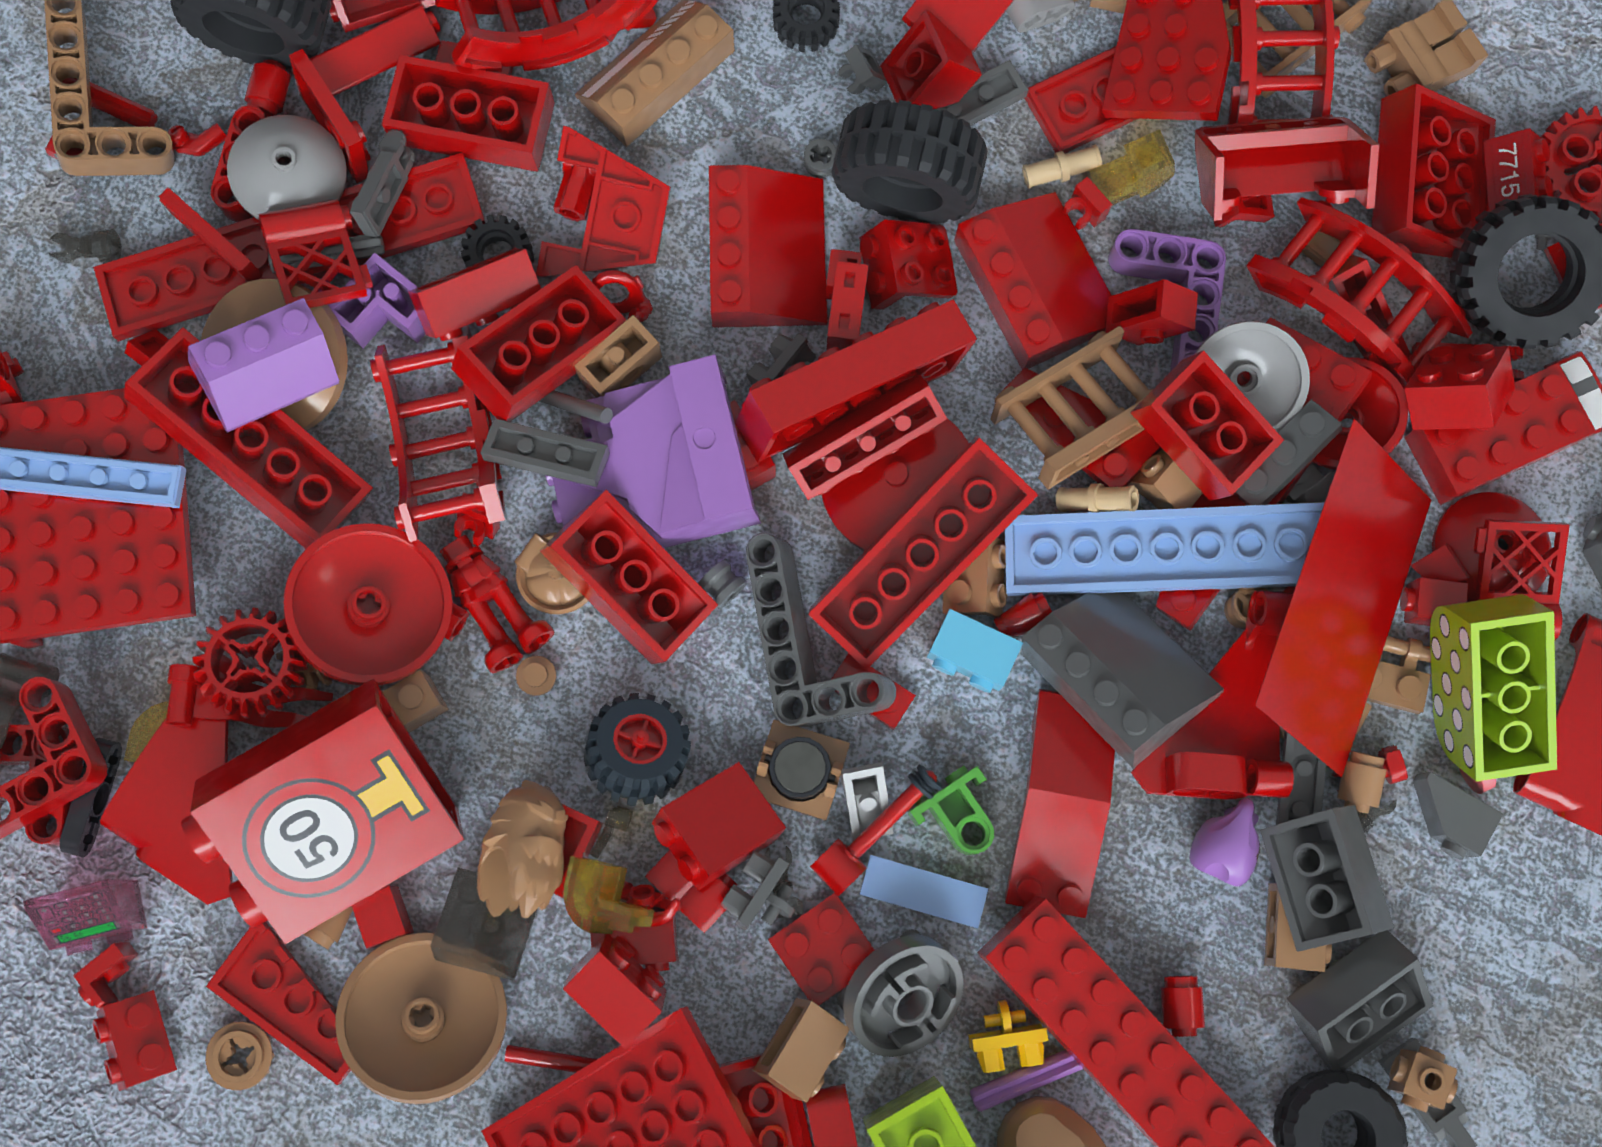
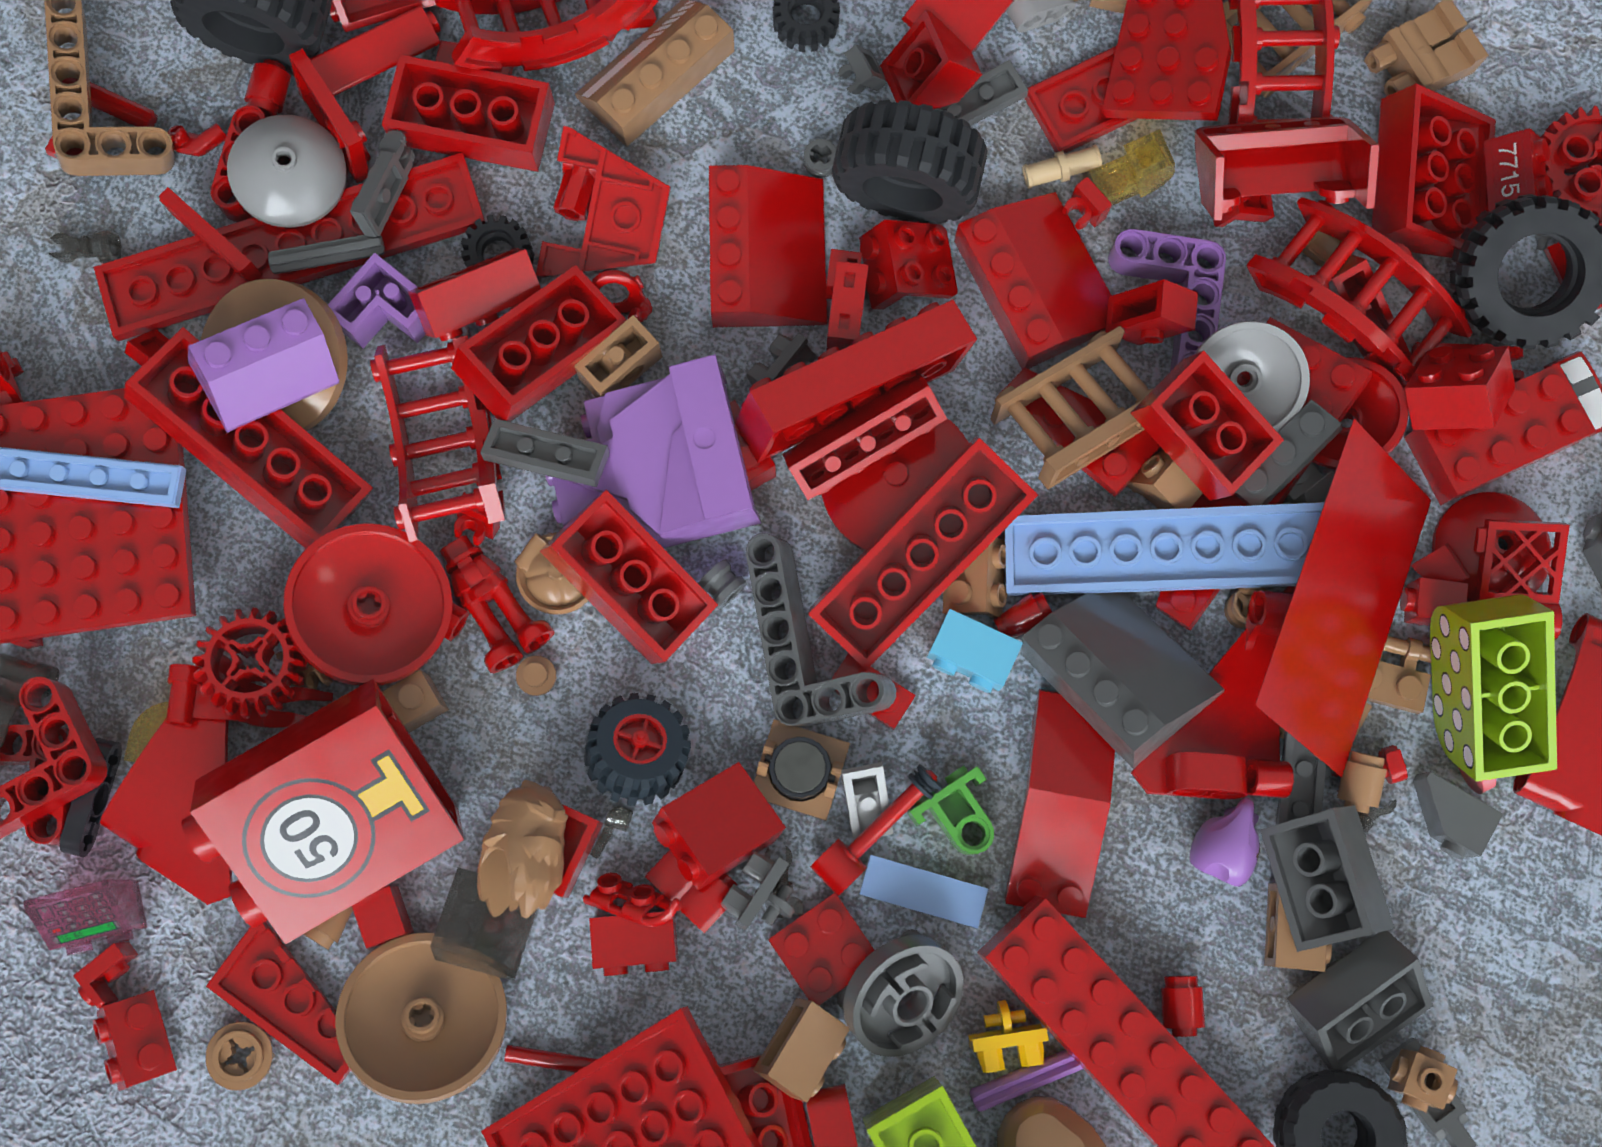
(307, 232): red piece -> none
(578, 406): dark grey bar -> none
(594, 898): clear yellow brick -> none
(616, 989): red brick -> none
(1097, 498): tan pin -> none

